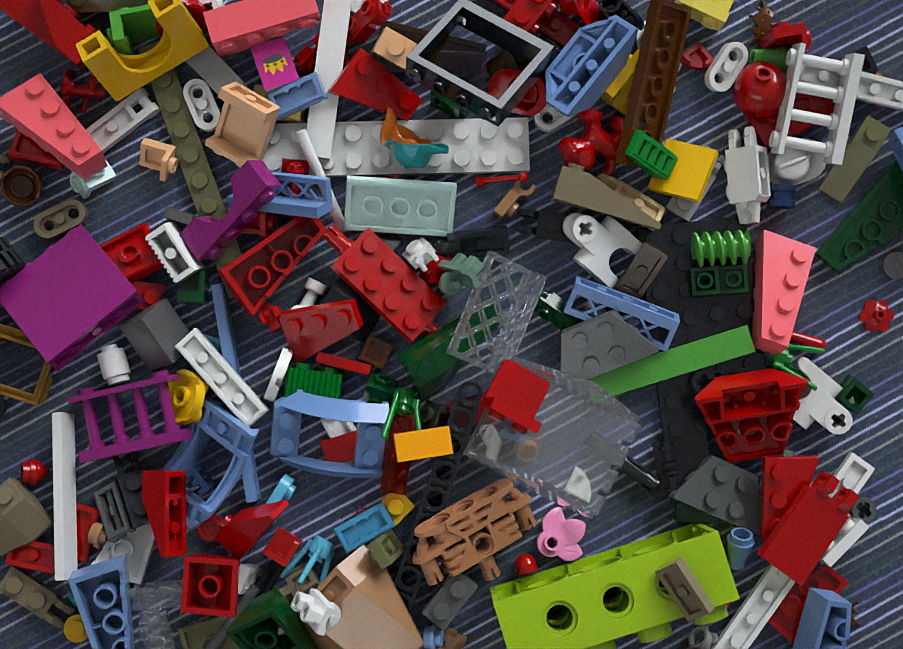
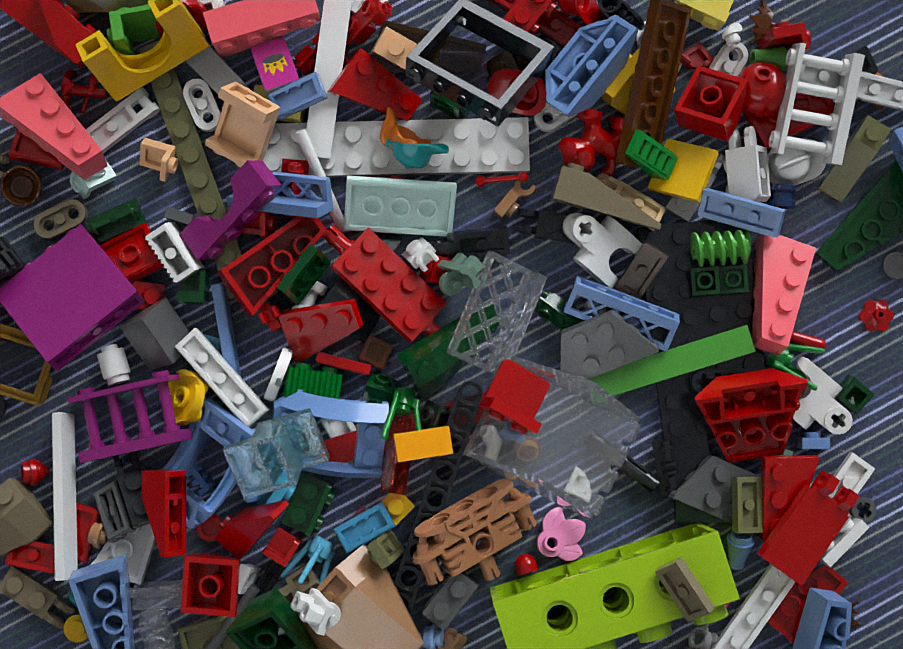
(116, 221): none -> dark green hinge
(276, 453): none -> clear light blue bracket
(303, 274): none -> dark green bracket
(308, 504): none -> dark green bracket
(712, 103): none -> red slope
(731, 34): none -> white arm
(741, 212): none -> medium blue plate
(747, 504): none -> olive plate
(812, 440): none -> medium blue plate

